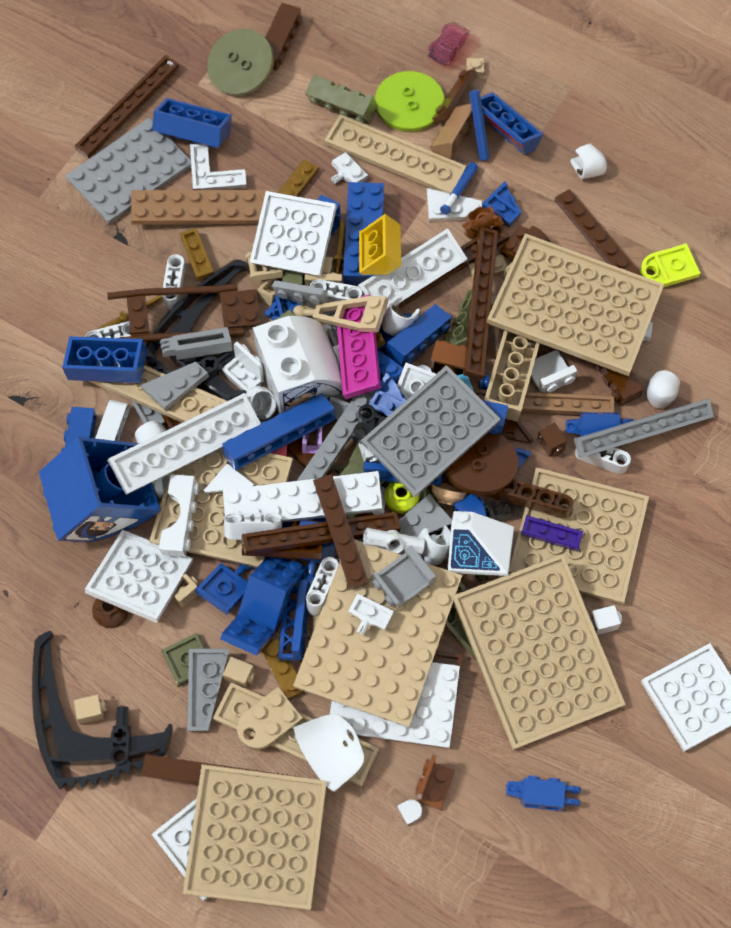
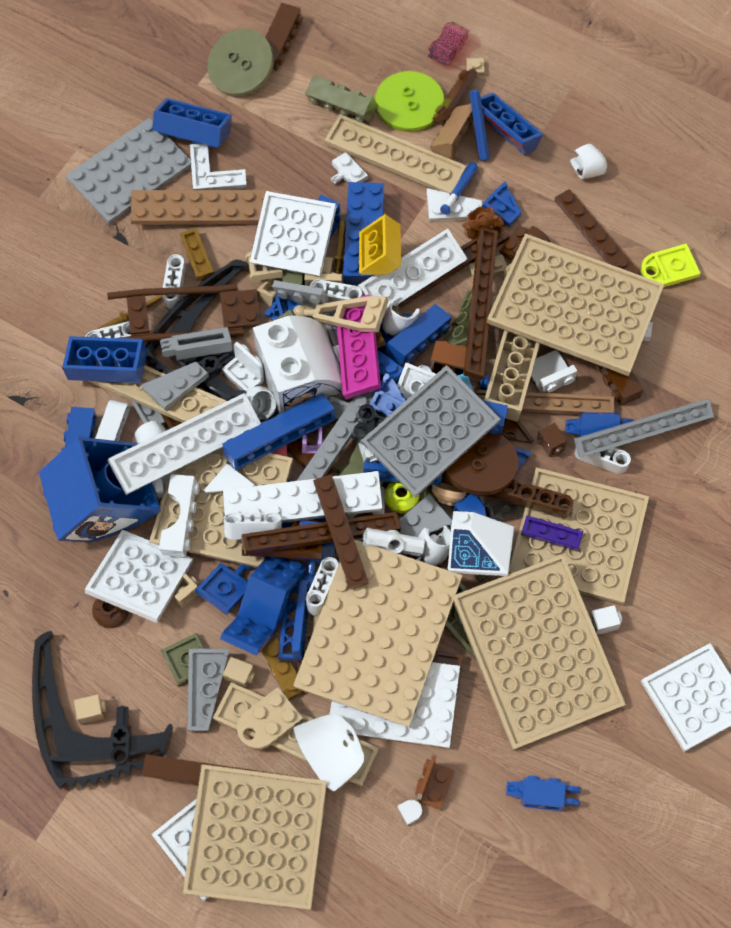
(126, 107): reddish brown plate -> none
(299, 179): pearl gold plate -> none
(370, 614): white plate -> none
(404, 578): light grey panel -> none
(663, 389): white piece -> none

